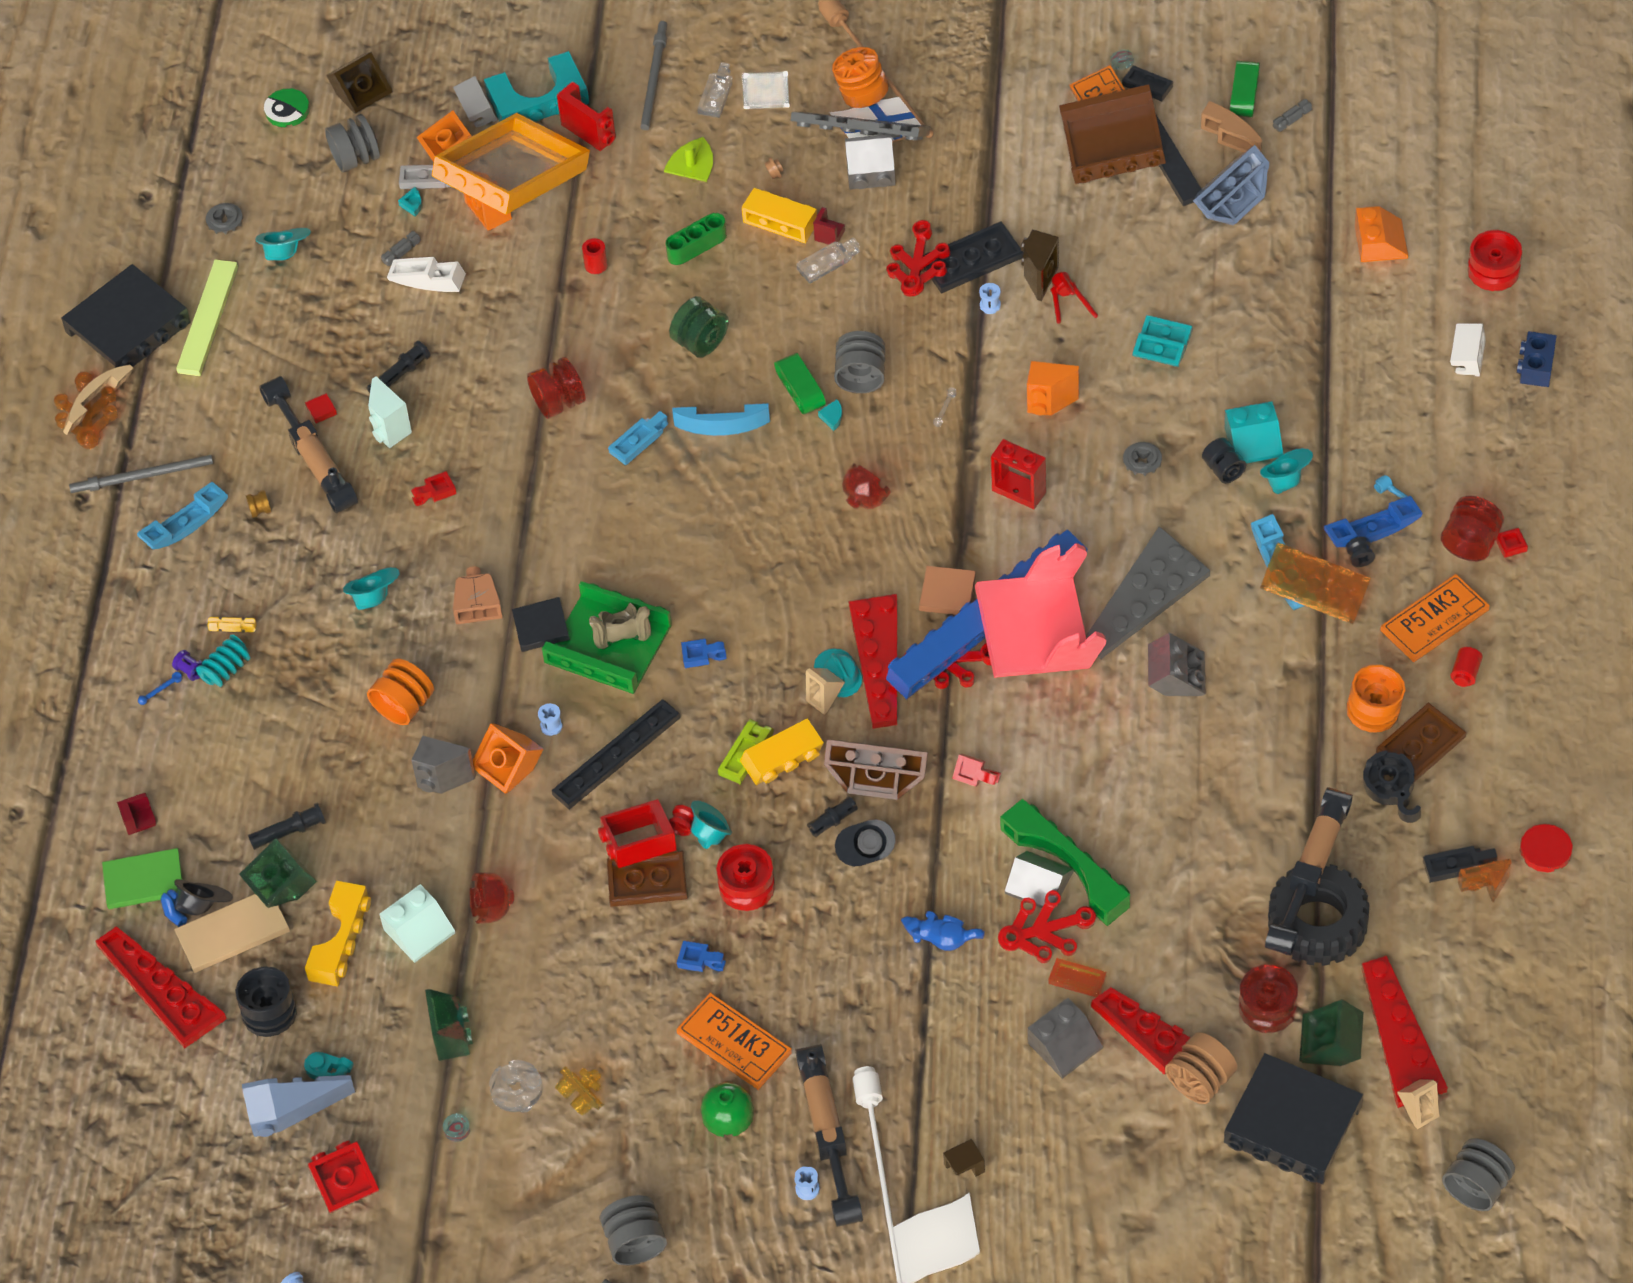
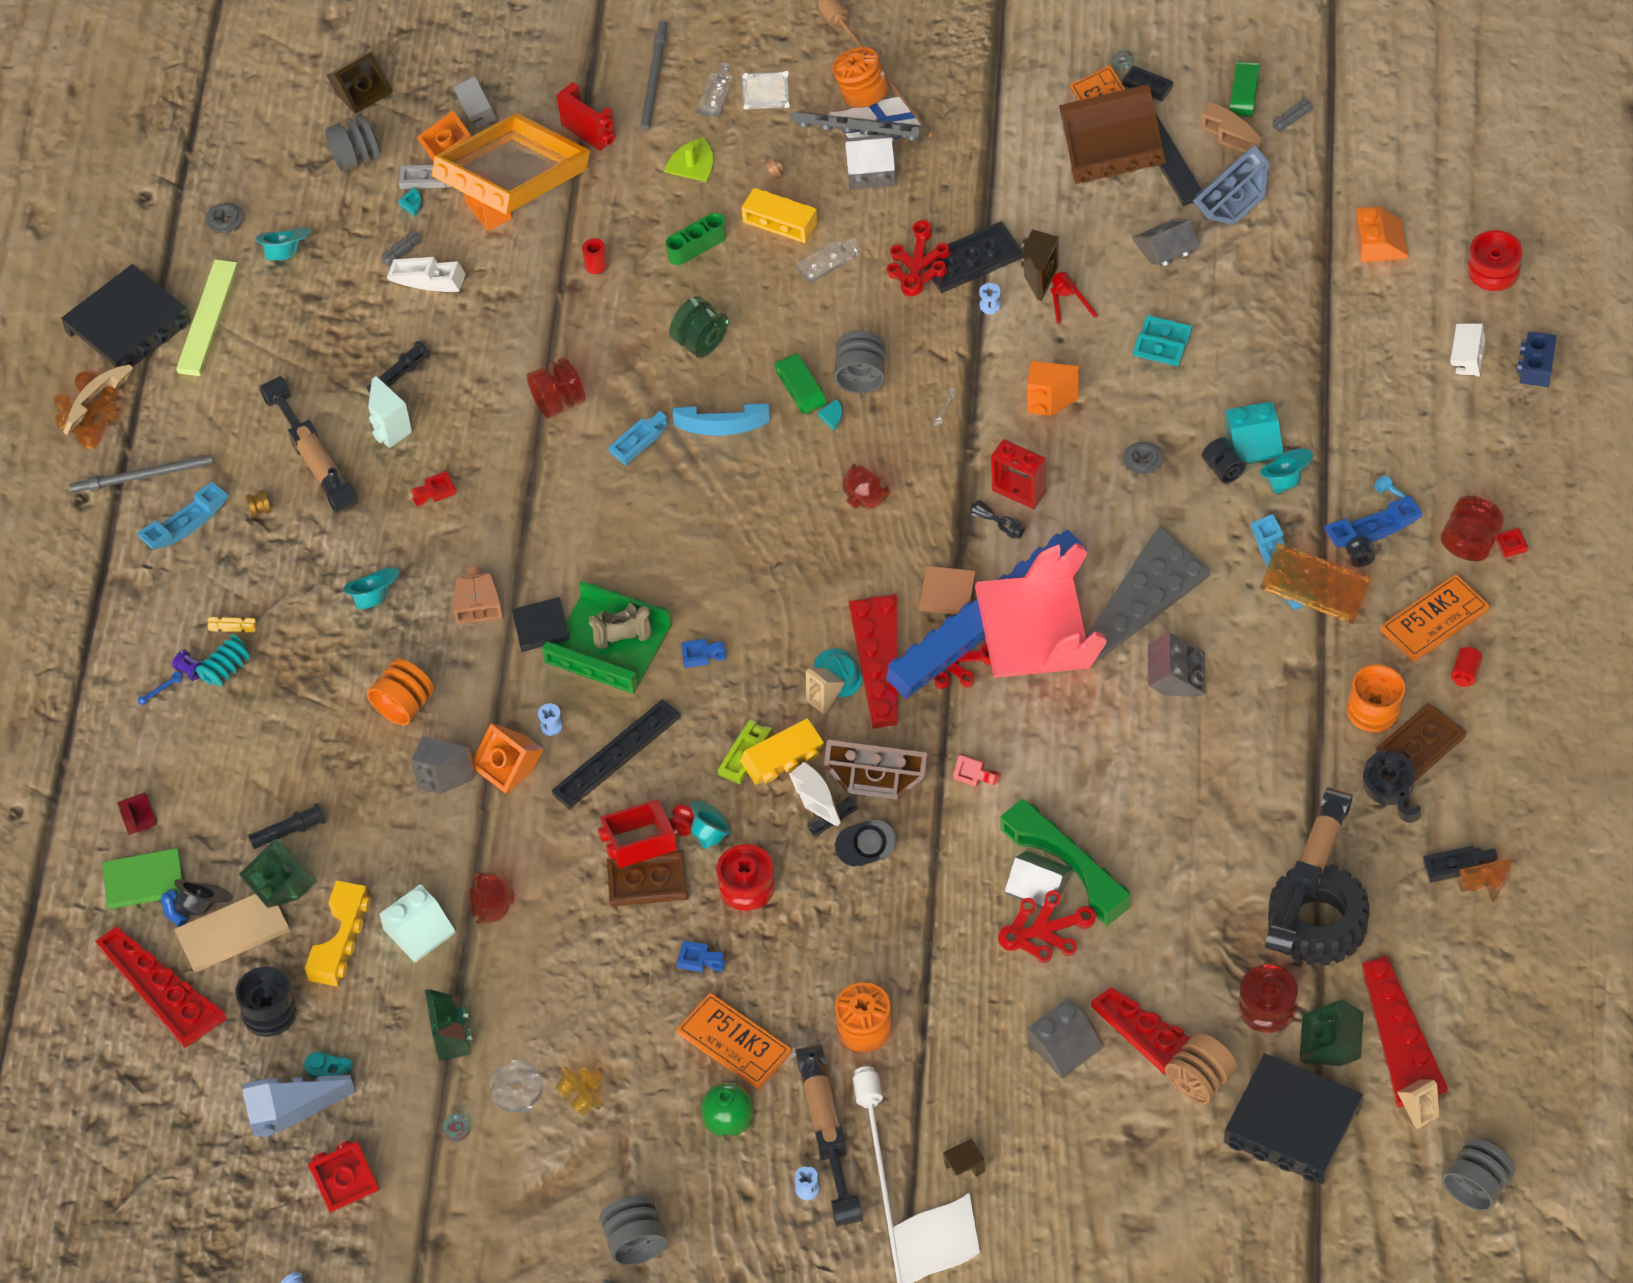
(286, 107): tile -> none
(320, 408): red tile -> none
(508, 102): teal arch -> none
(815, 793): none -> white slope
(826, 230): dark red panel -> none
(863, 1017): none -> orange wheel
(945, 933): blue animal -> none
(1015, 529): none -> black piece
(1077, 977): tile -> none
(1167, 241): none -> flat silver slope
(1546, 848): red tile -> none

